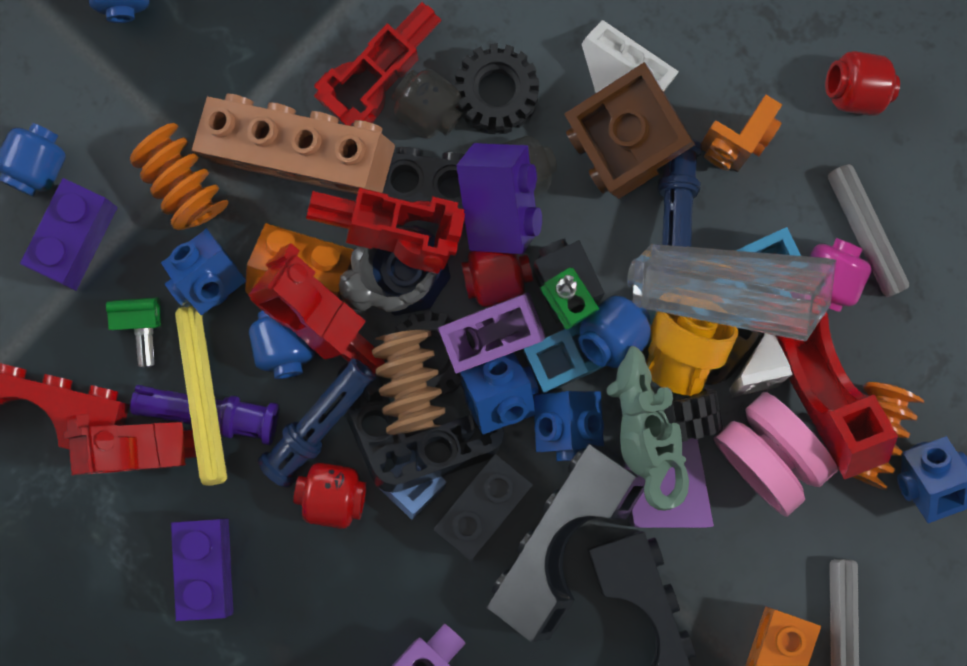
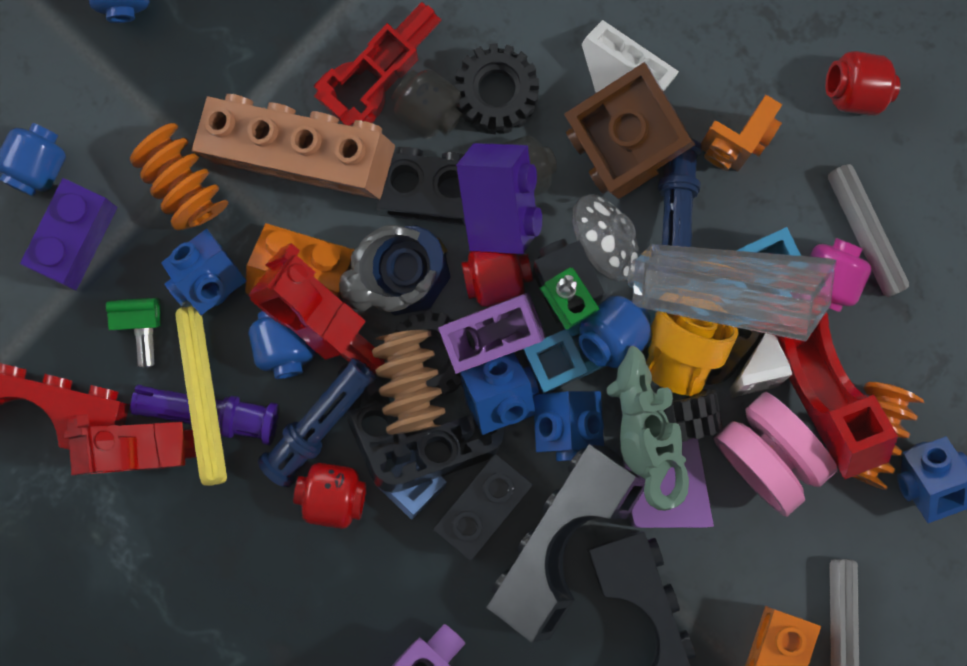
(202, 569): dark purple brick -> none
(373, 224): red piece -> none
(605, 236): none -> clear dish

